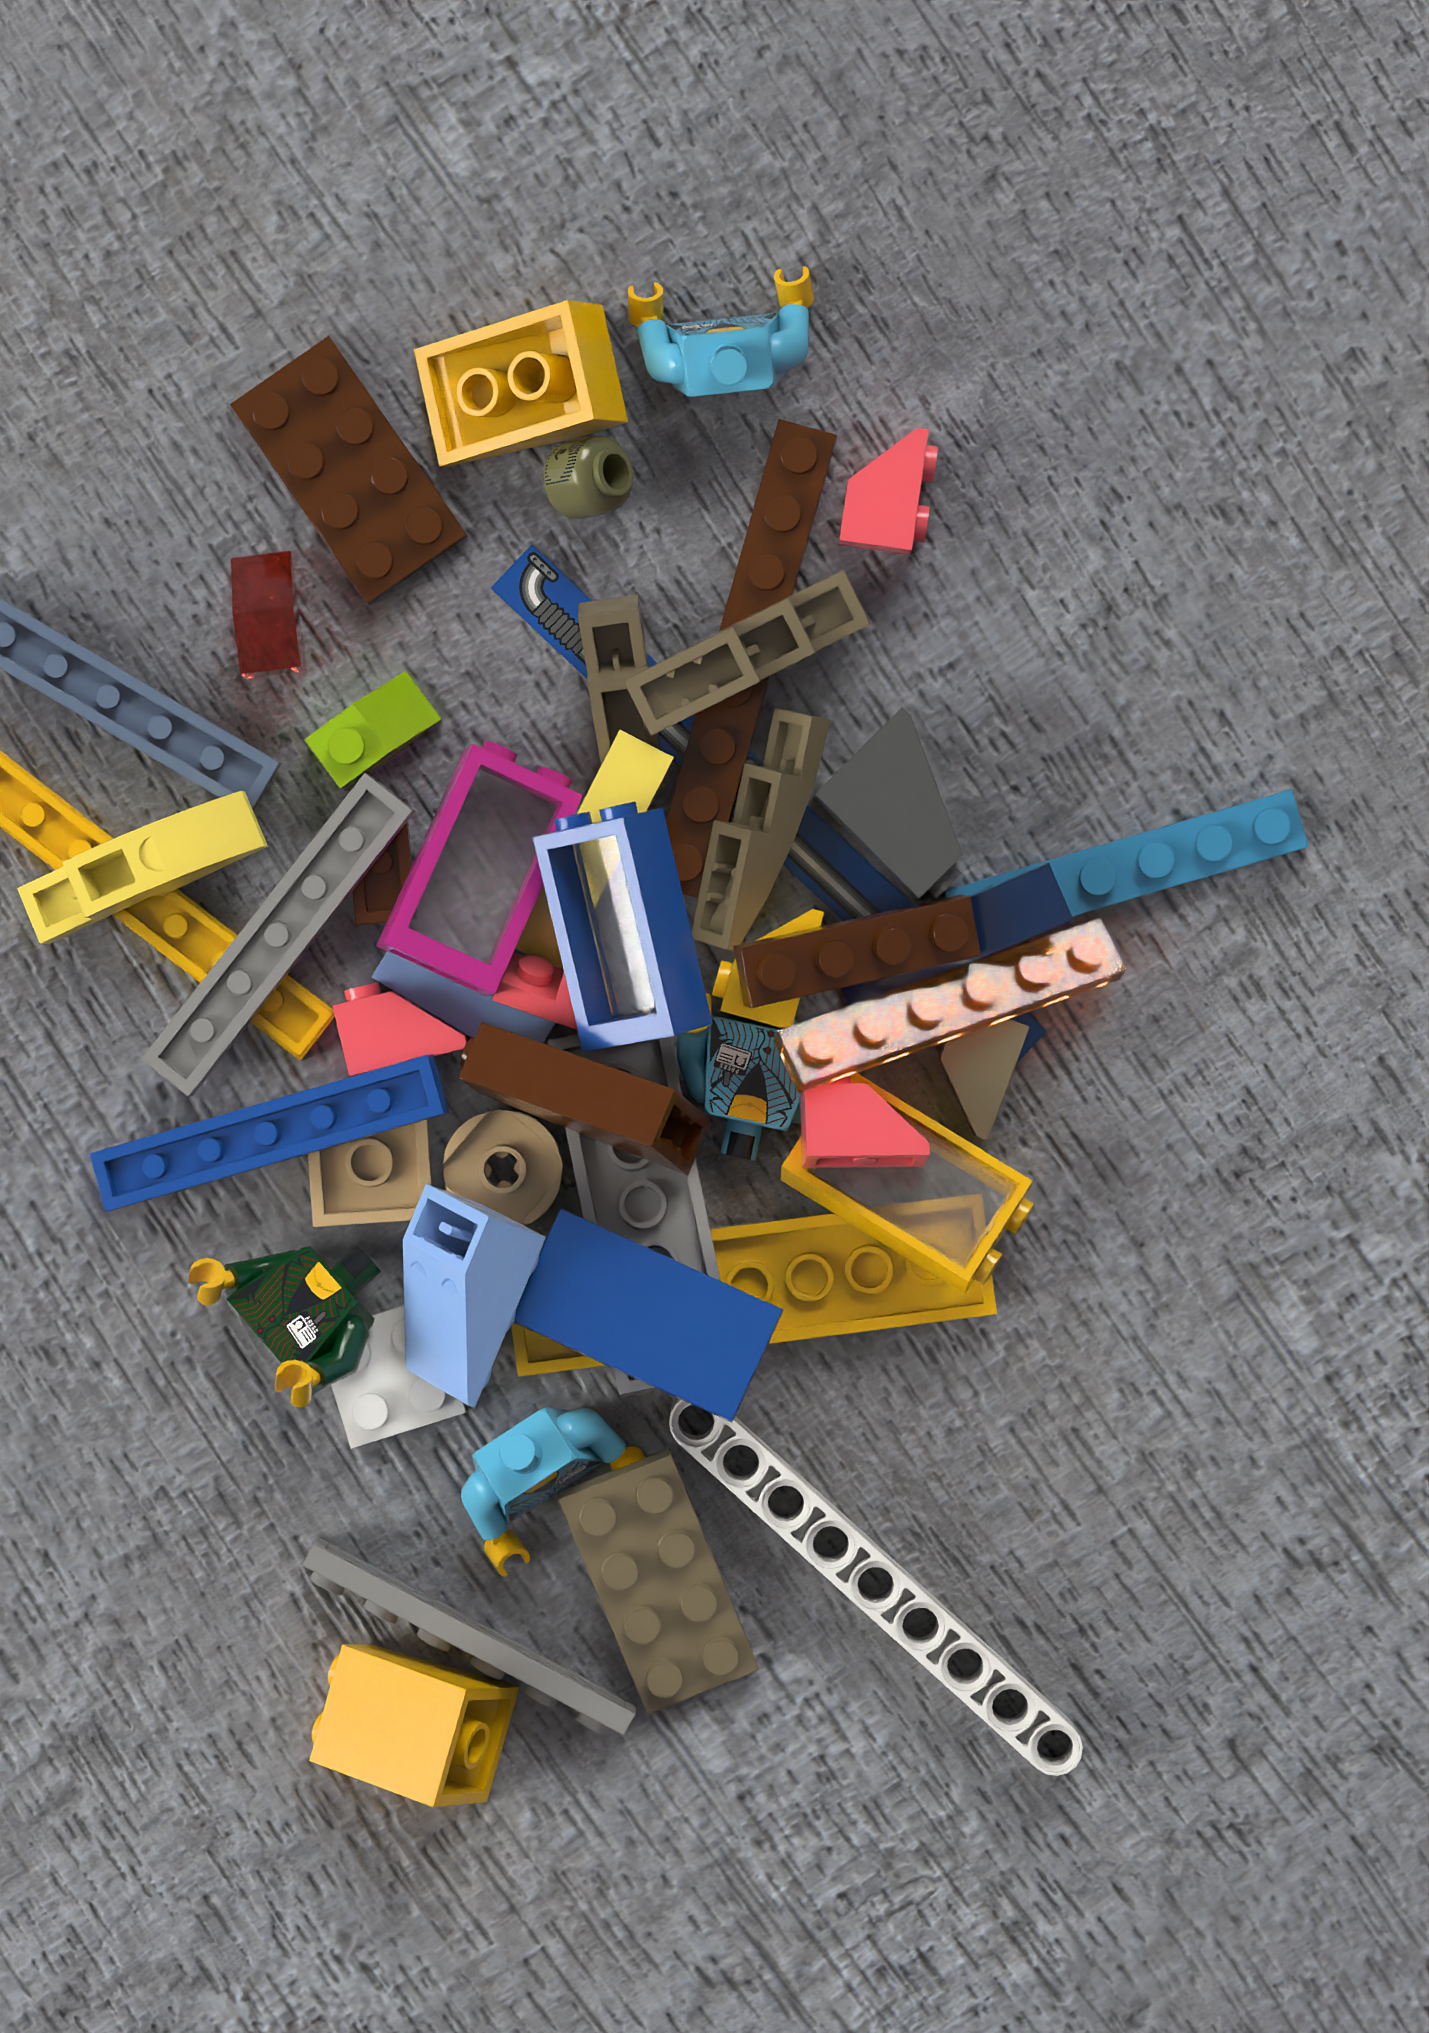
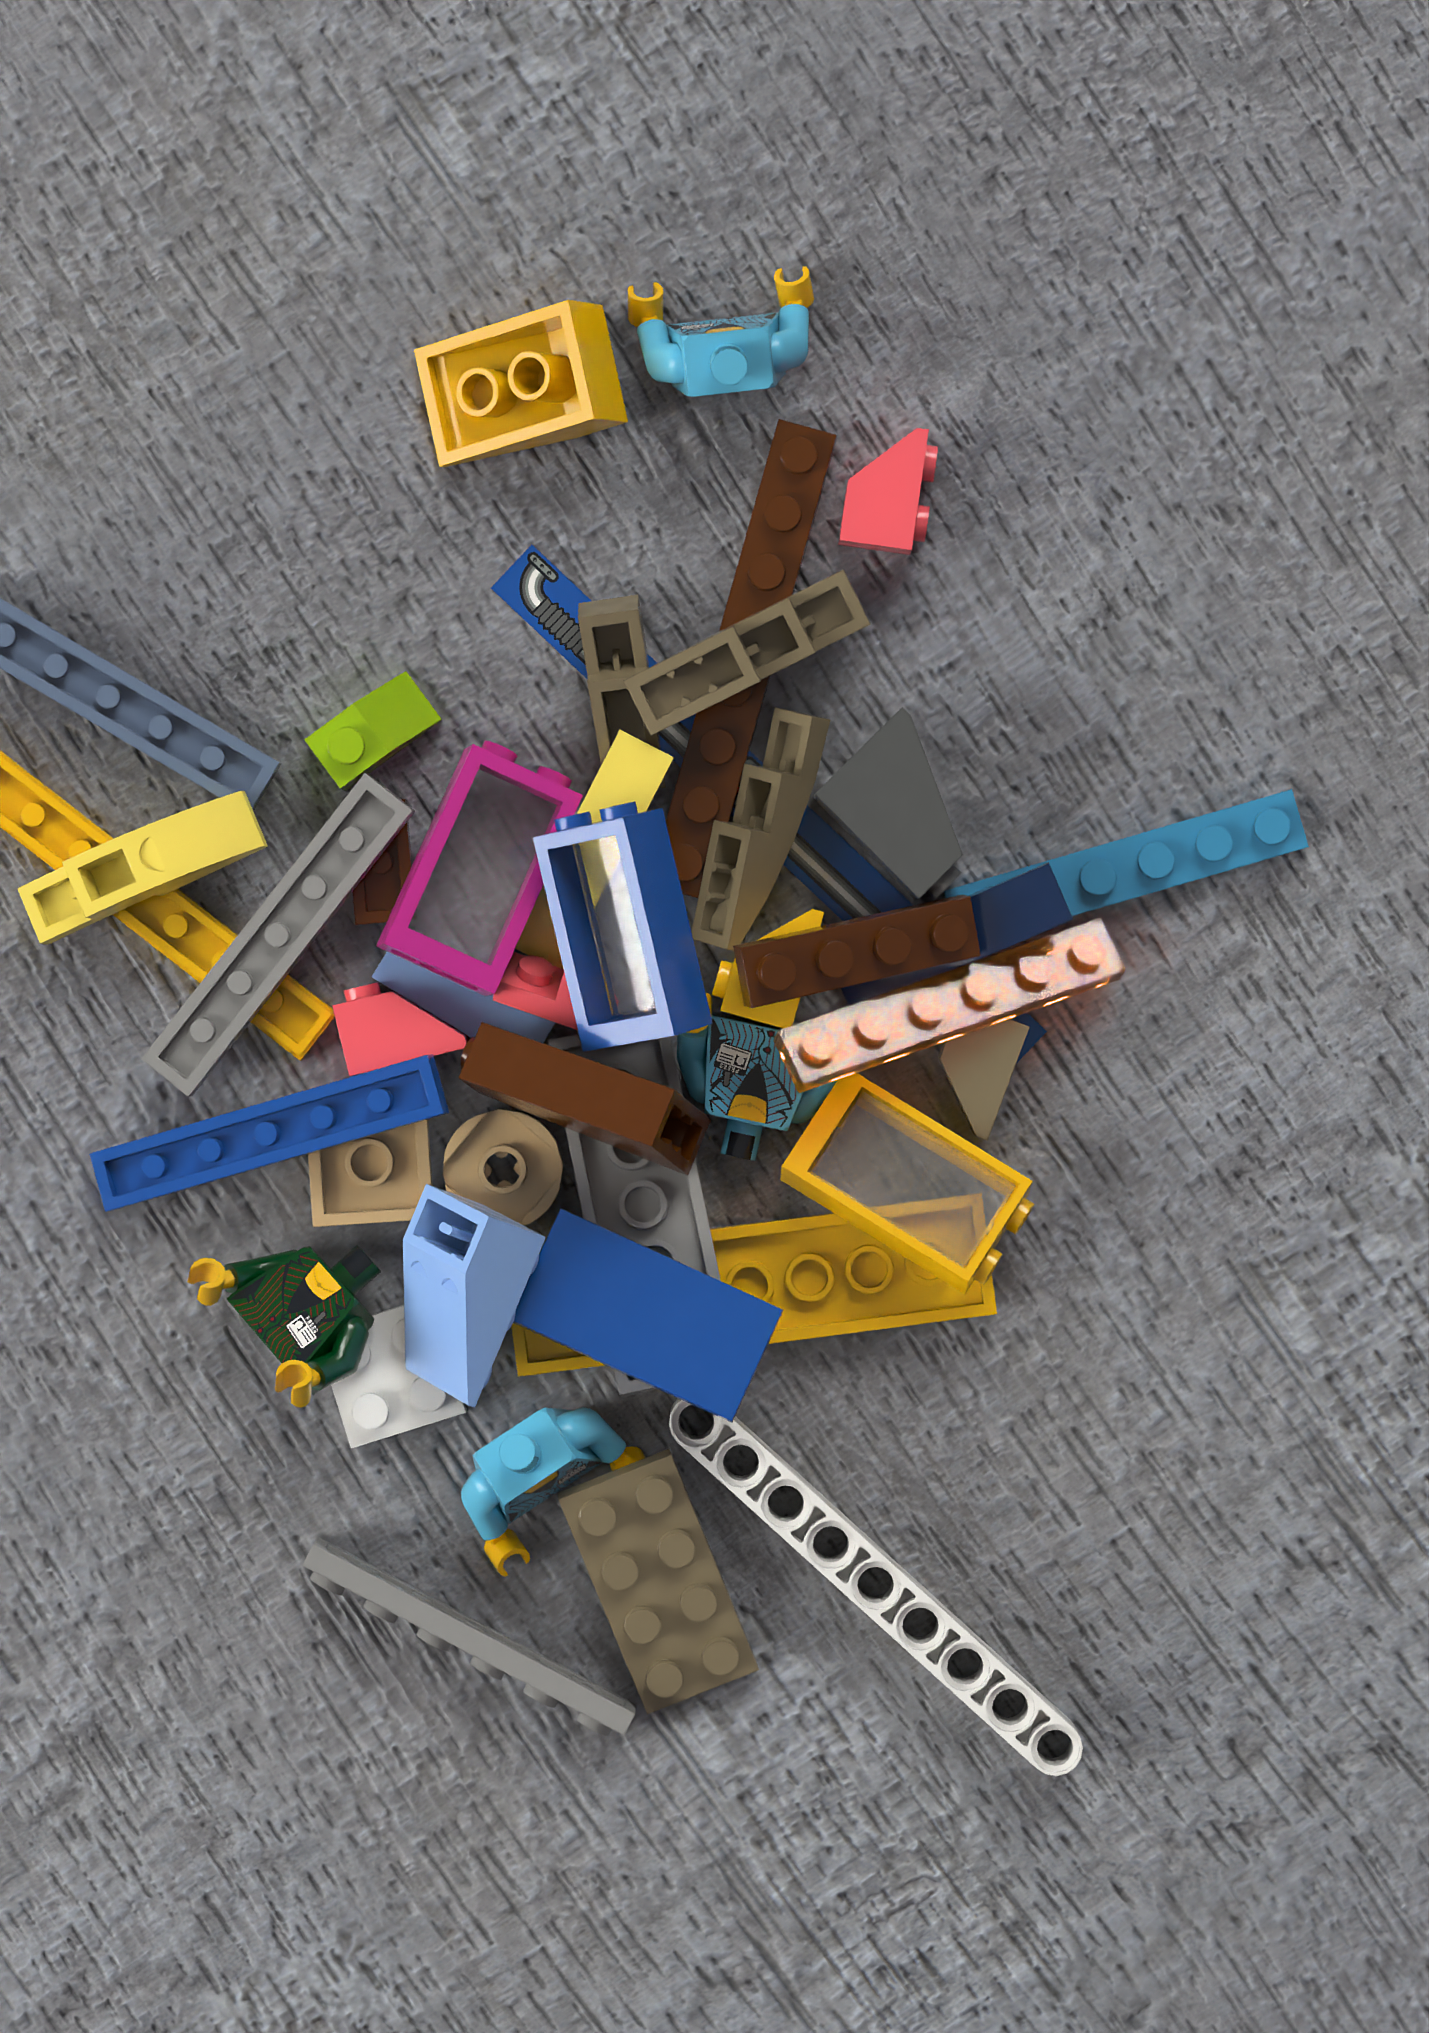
(266, 615): clear red slope -> none
(348, 470): reddish brown plate -> none
(413, 1725): yellow slope -> none
(587, 477): olive head -> none
(856, 1128): coral slope -> none

